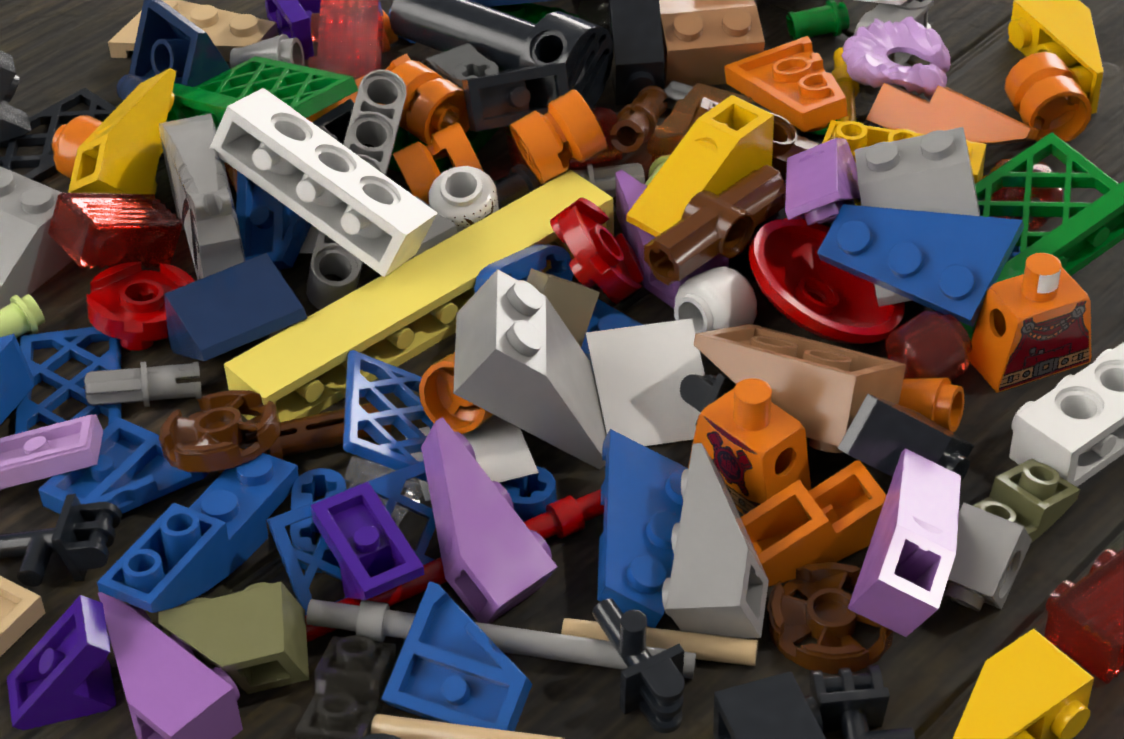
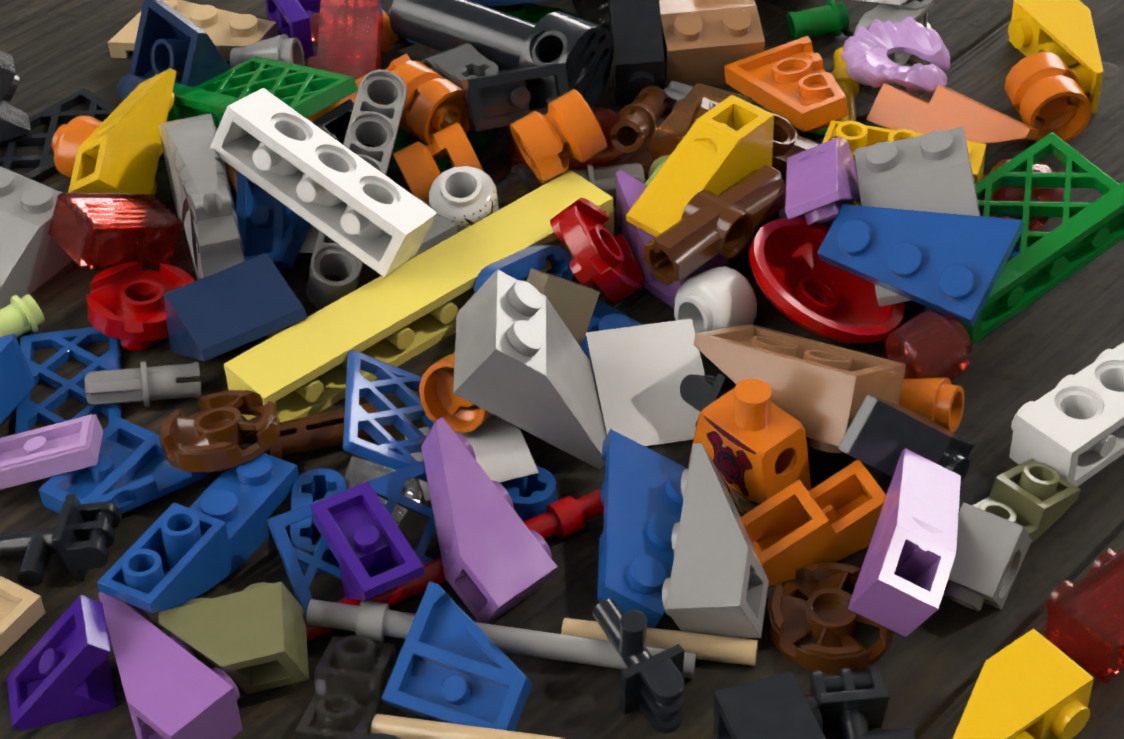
(1032, 326): torso -> none

